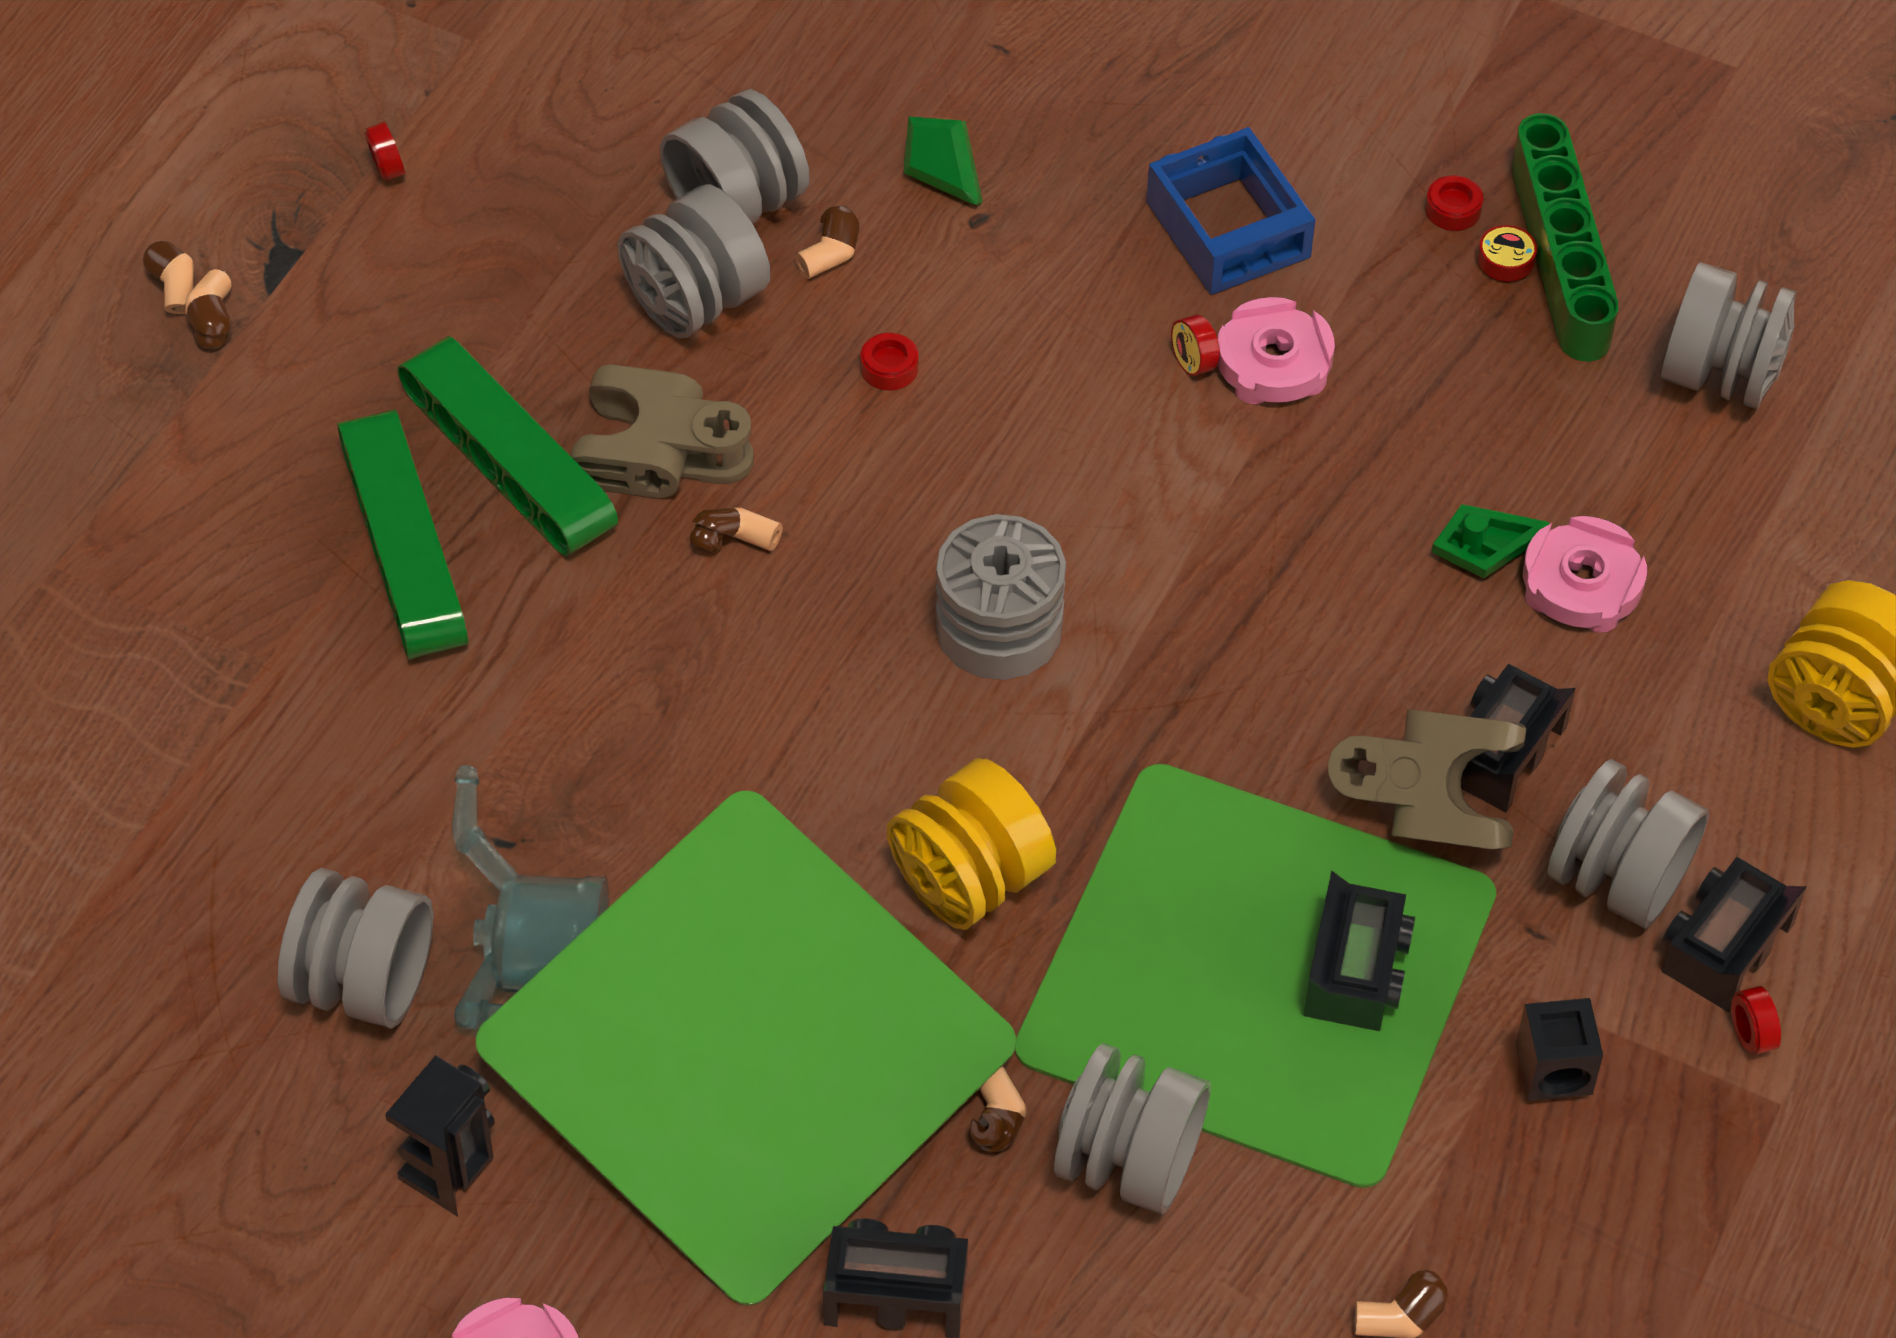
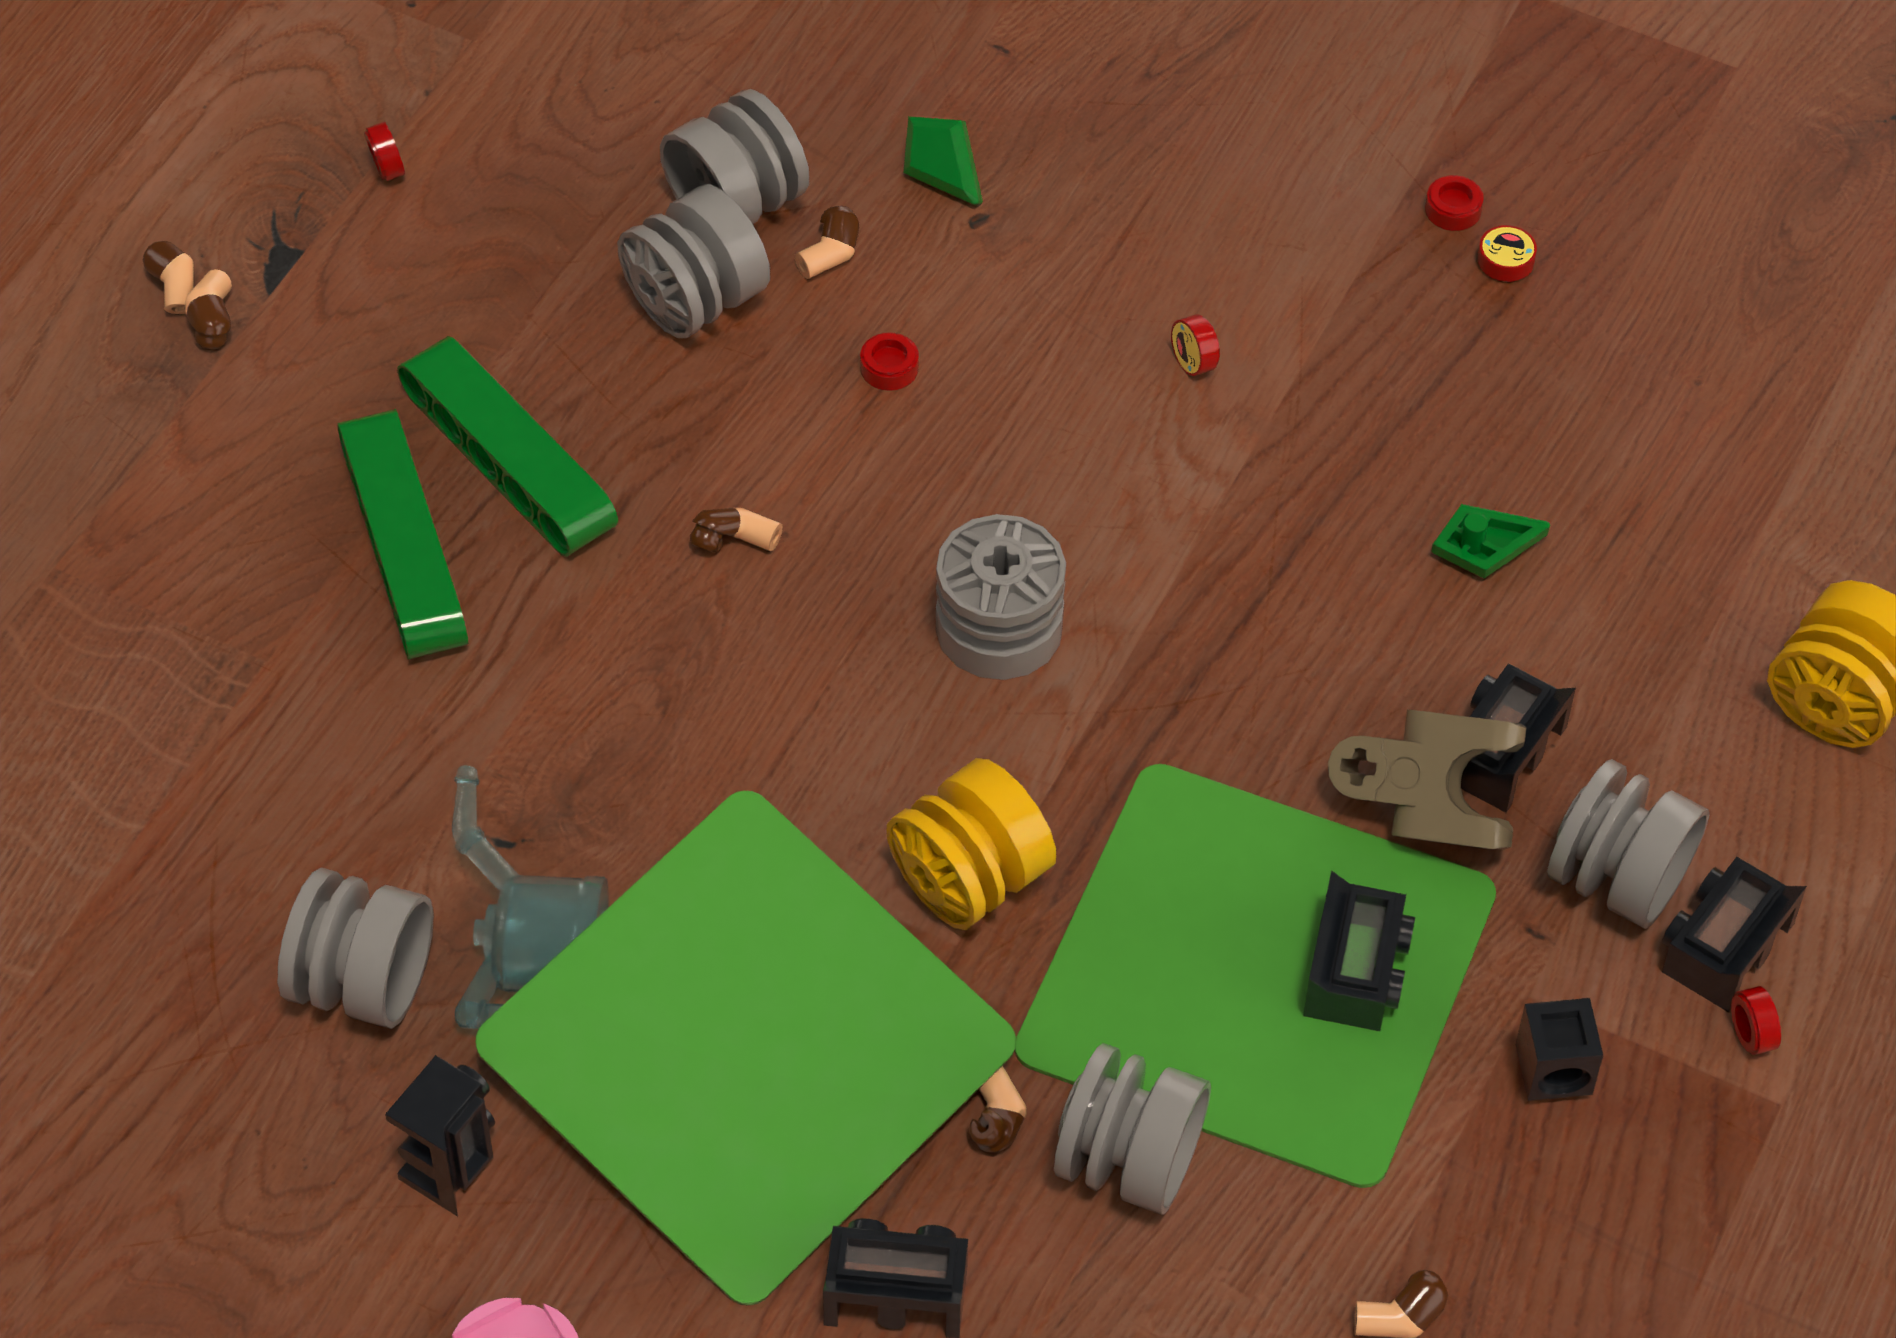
(669, 435): dark tan piece -> none
(1246, 251): blue window -> none
(1271, 377): bright pink plate -> none
(1566, 237): green beam -> none
(1580, 601): bright pink plate -> none
(1729, 335): light grey wheel -> none

